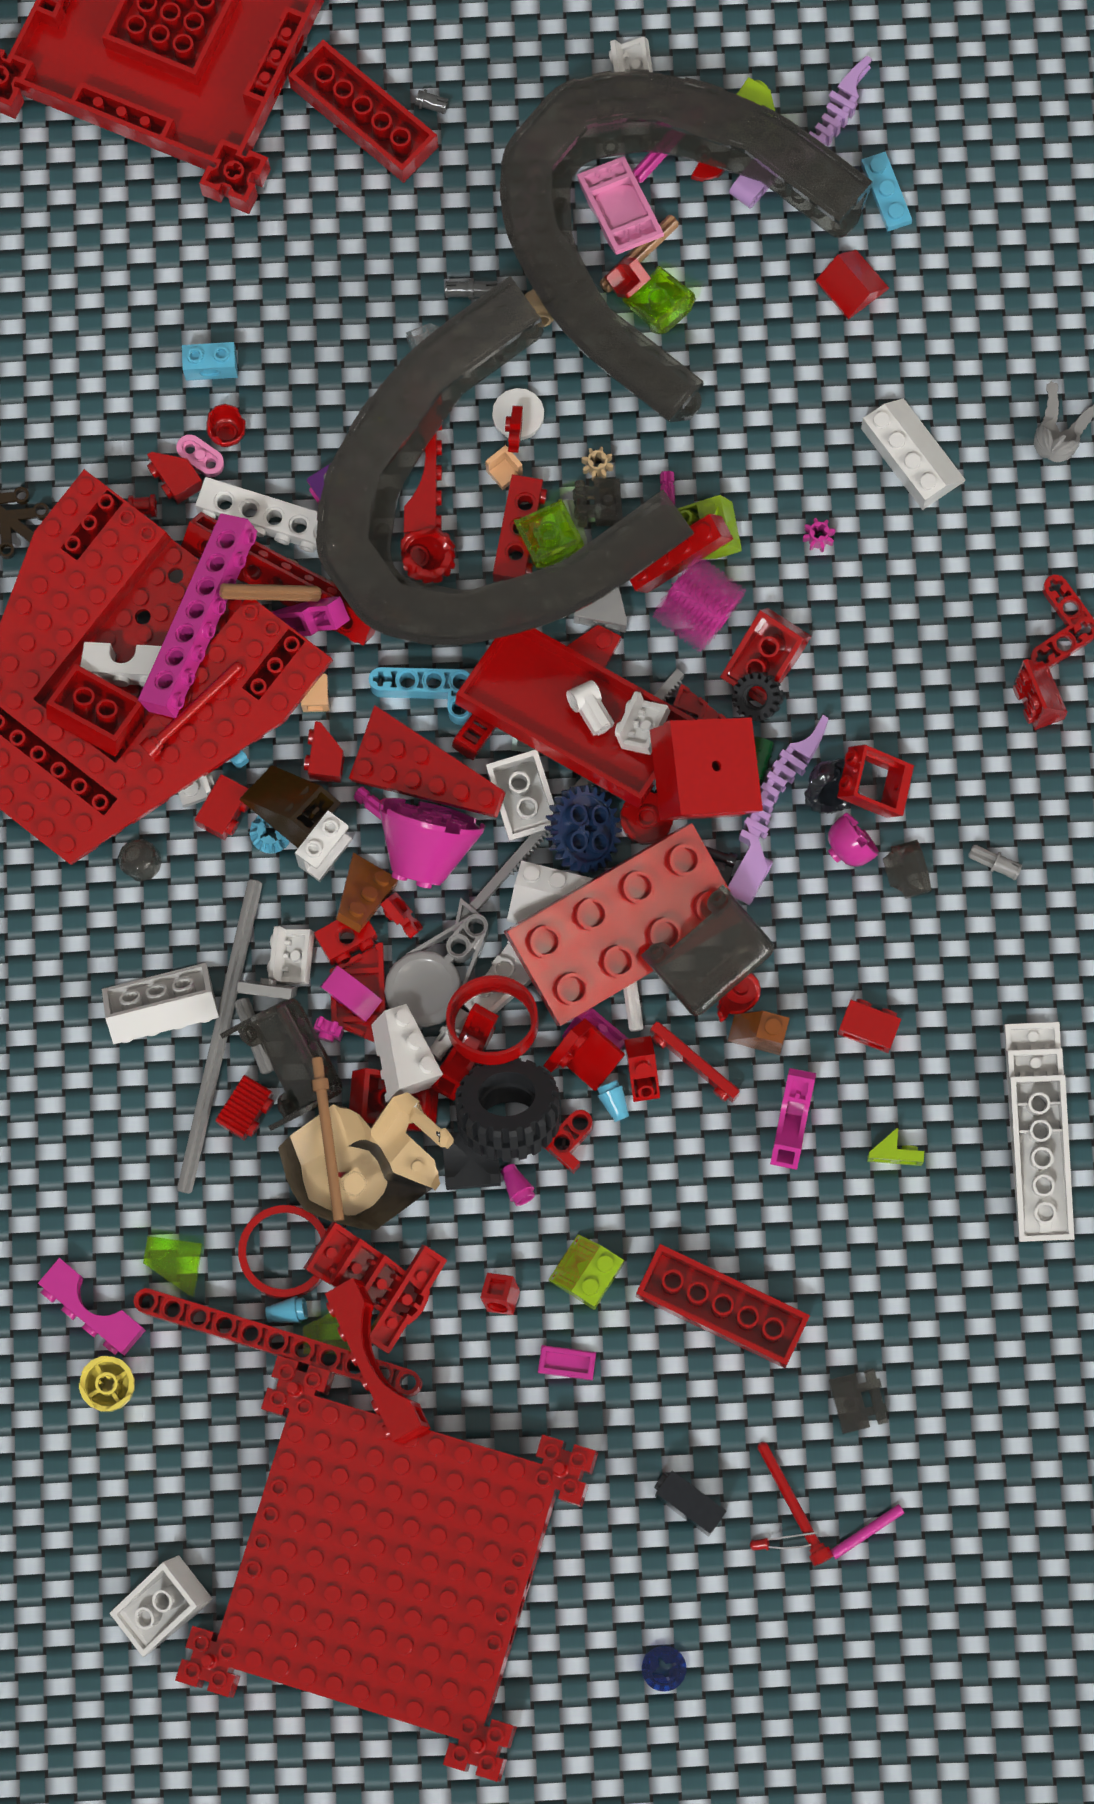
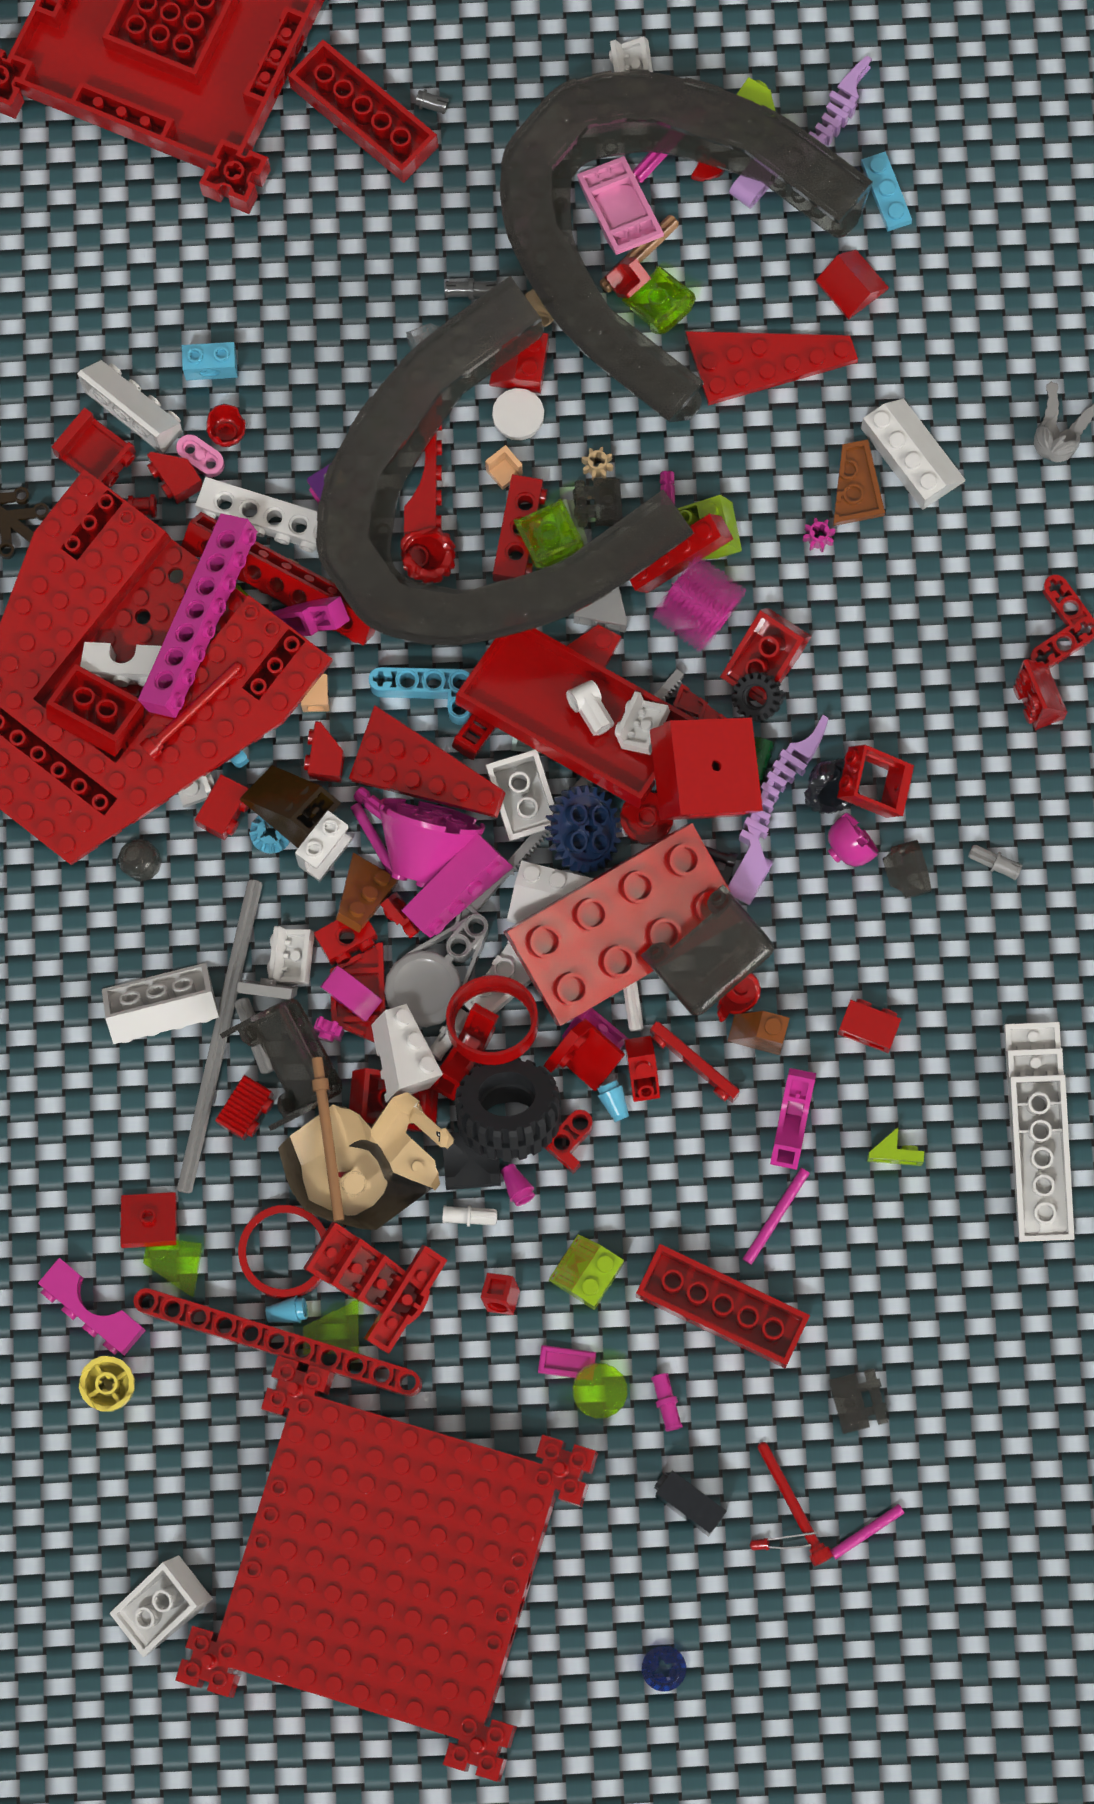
(94, 448): none -> red panel
(130, 405): none -> white slope
(148, 1220): none -> red plate
(270, 592): medium nougat axle -> none
(353, 1311): red arch -> none
(372, 835): none -> dark pink bar
(457, 886): none -> dark pink wedge
(469, 1215): none -> white axle
(514, 427): red plate -> none
(525, 369): none -> red slope
(599, 1390): none -> clear neon green tile
(666, 1402): none -> dark pink pin
(752, 362): none -> red wing
(776, 1216): none -> dark pink bar
(858, 487): none -> dark orange wing

